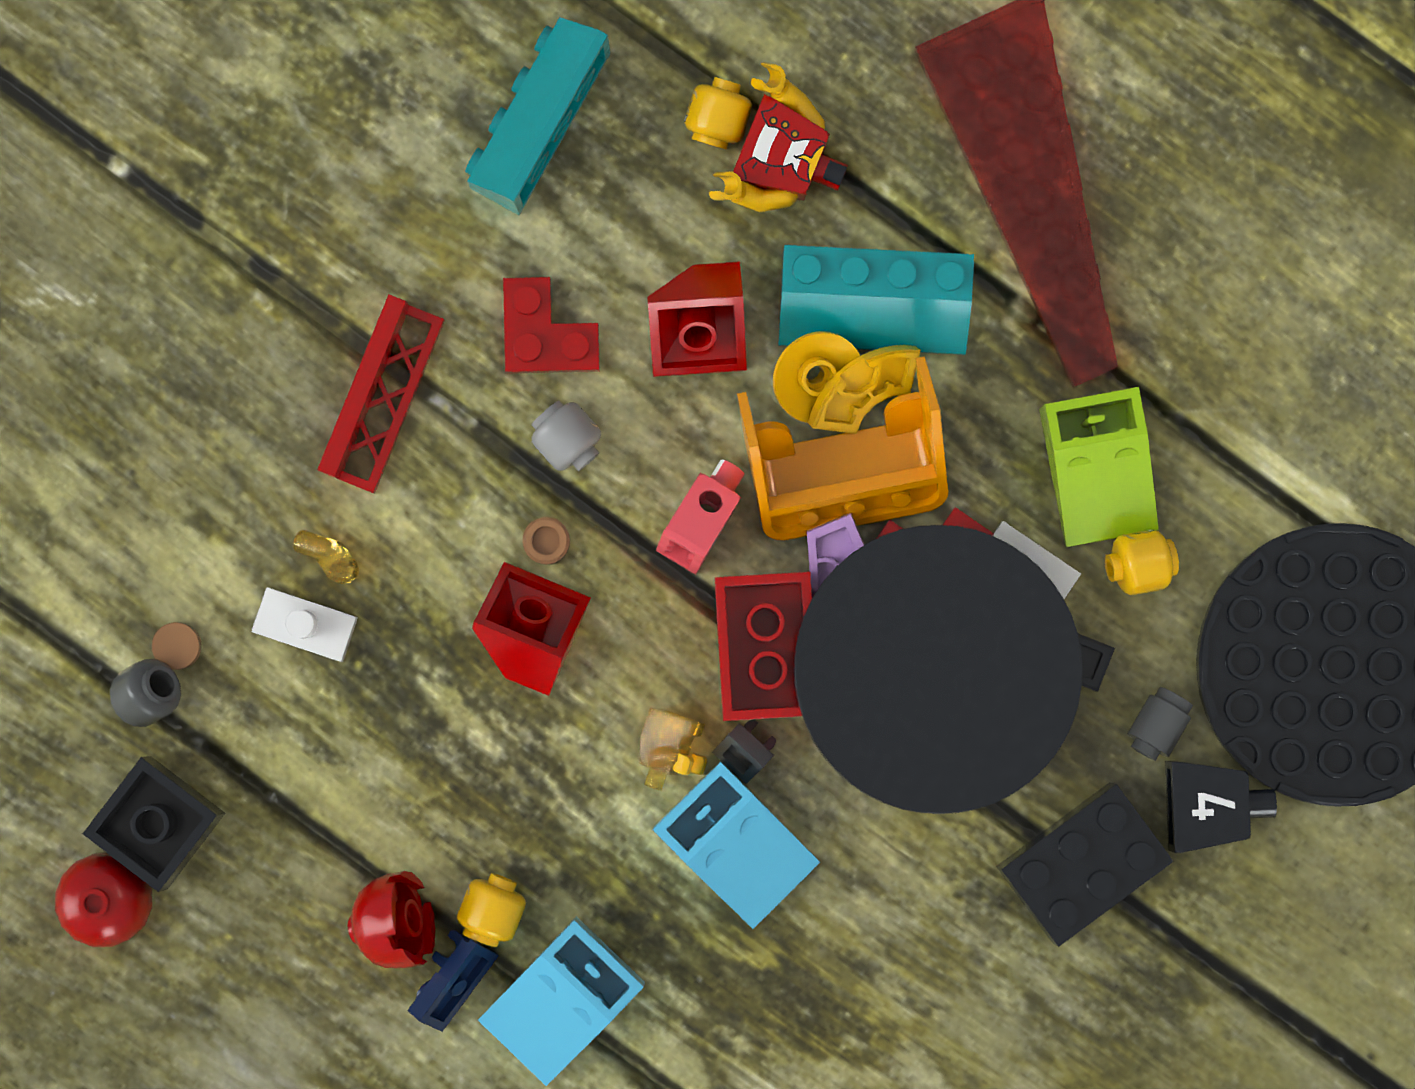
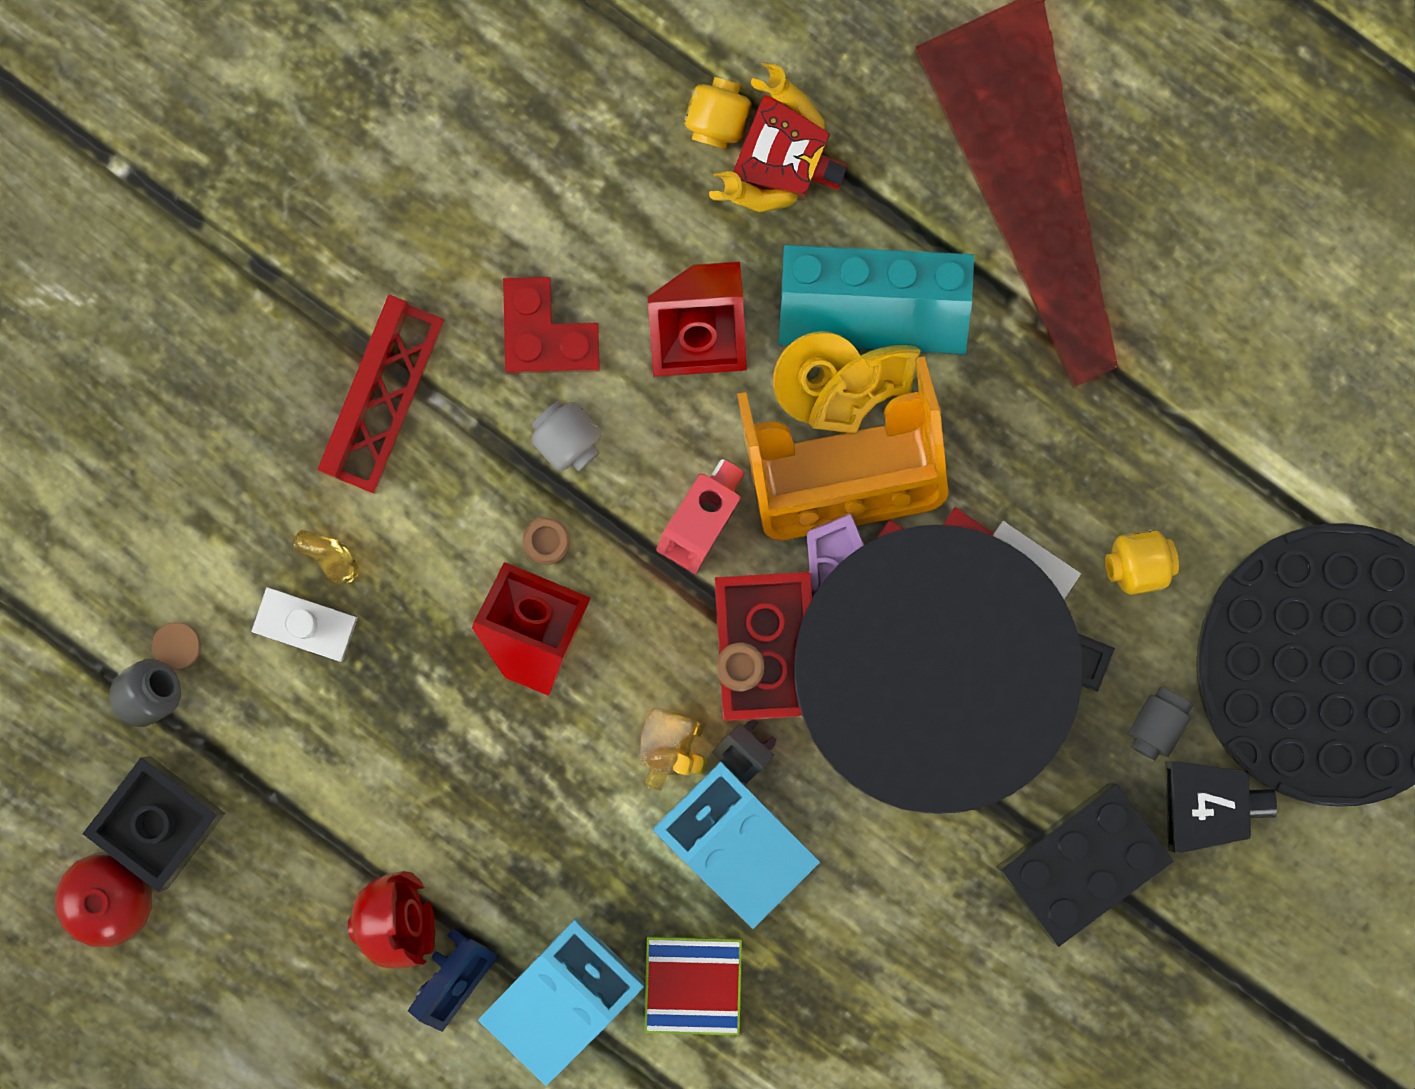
(491, 910): yellow head -> none
(539, 113): teal slope -> none
(693, 985): none -> tile
(740, 666): none -> medium nougat tile
(1100, 466): lime slope -> none

